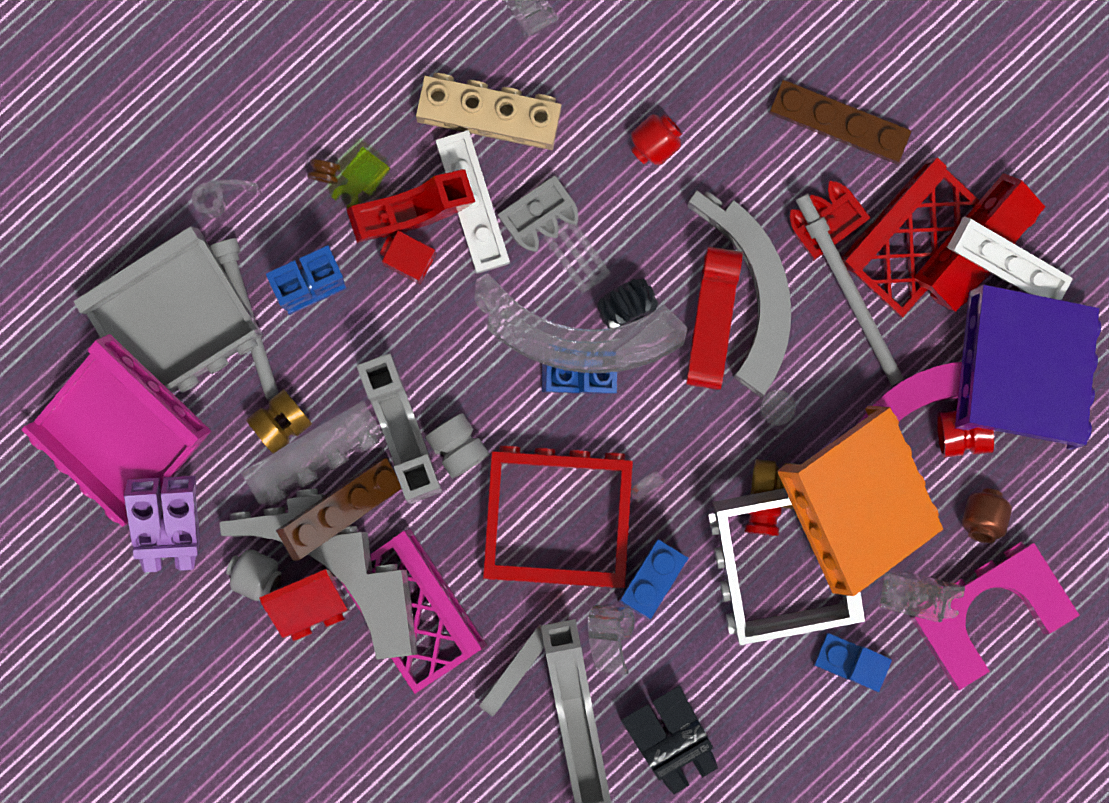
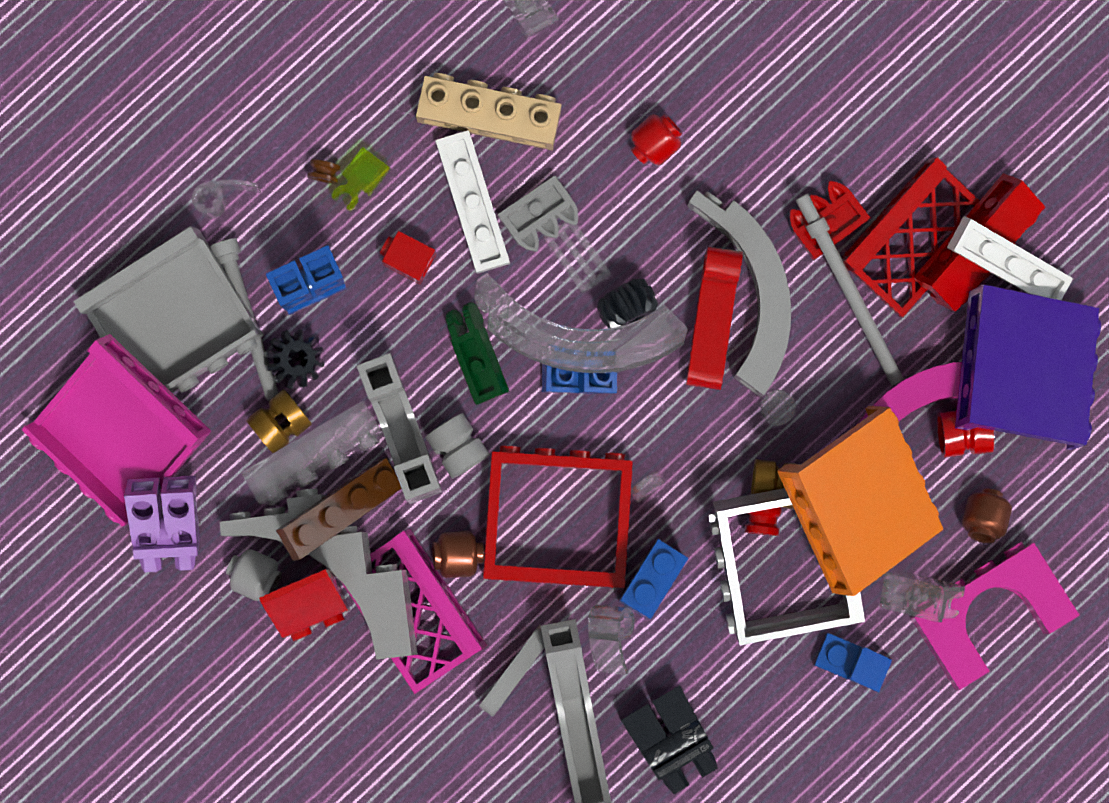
(297, 372): none -> black gear
(413, 209): red arch -> none
(457, 554): none -> copper head
(476, 354): none -> dark green hinge
(840, 122): reddish brown plate -> none

